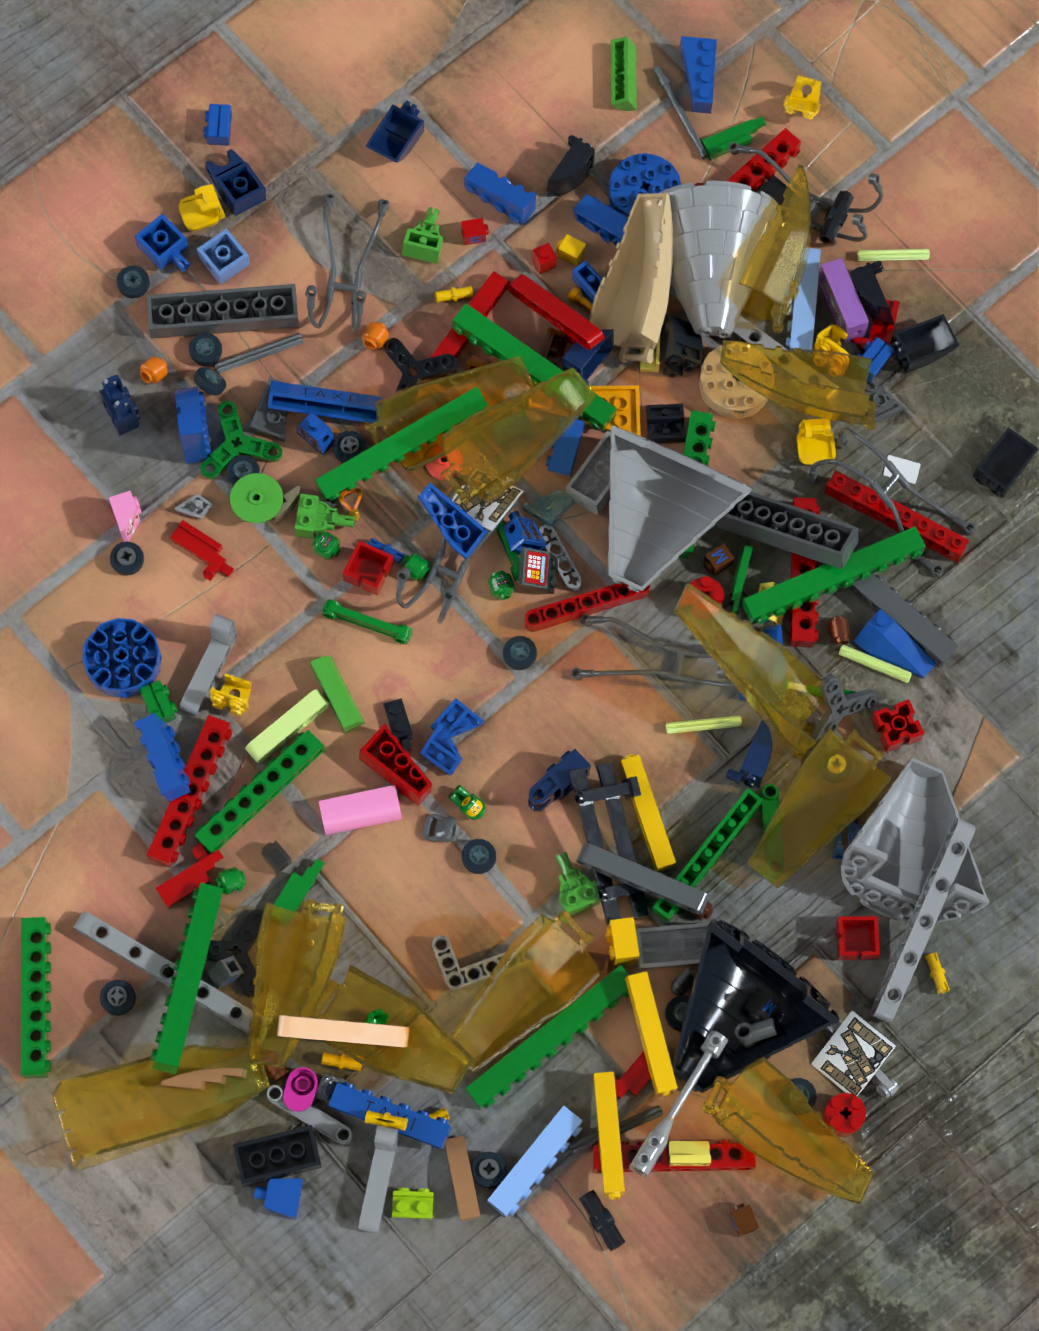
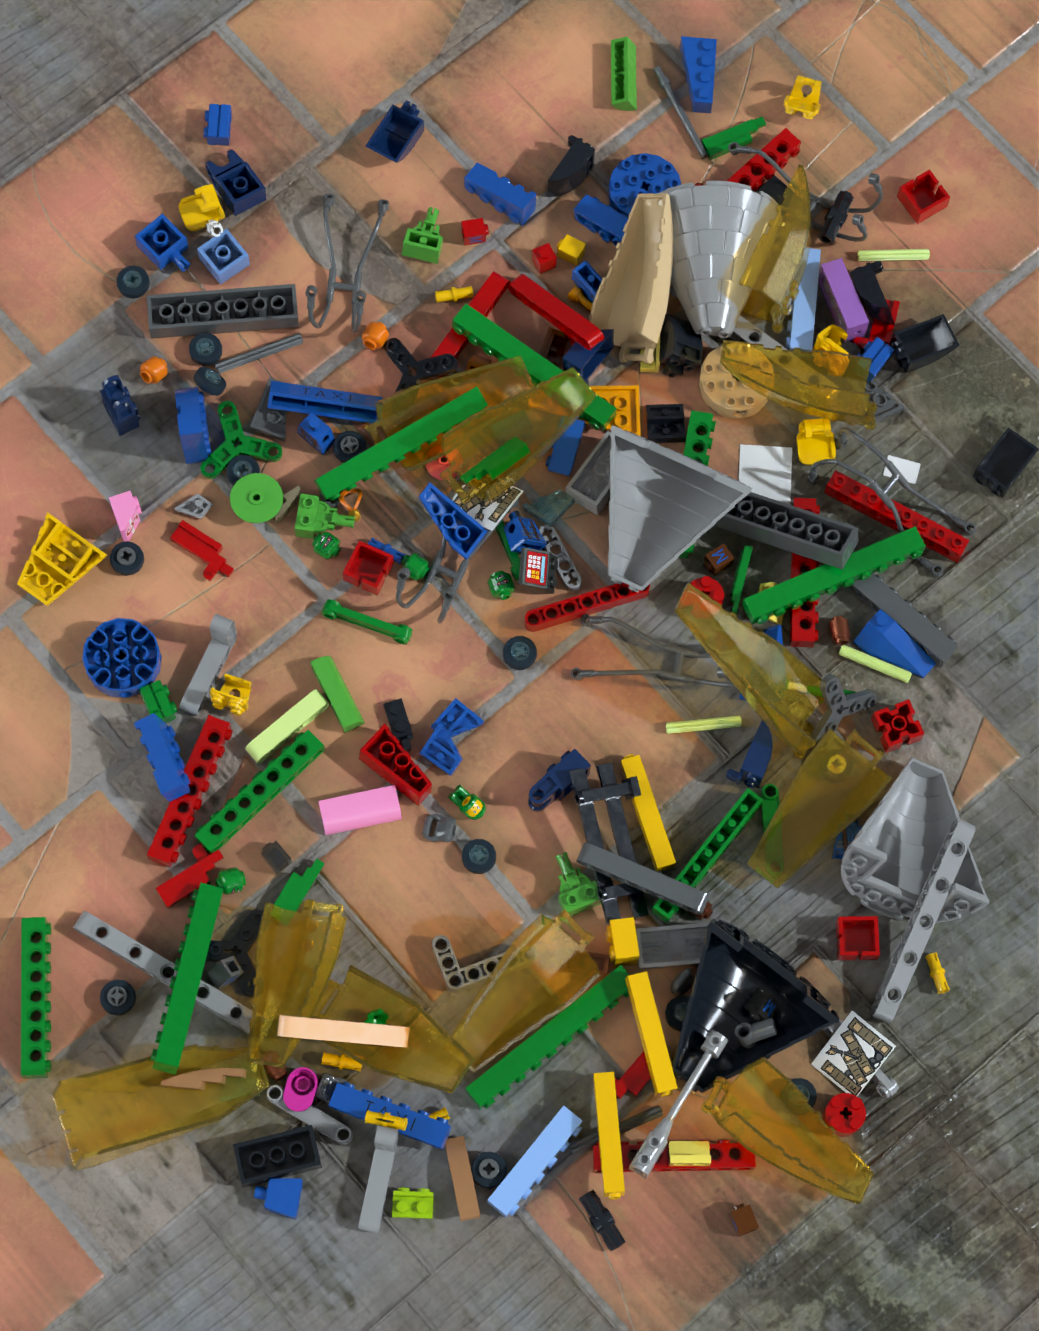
(57, 561): none -> yellow wedge
(215, 232): none -> white pin
(498, 460): none -> green piece
(767, 470): none -> white sticker
(921, 200): none -> red piece

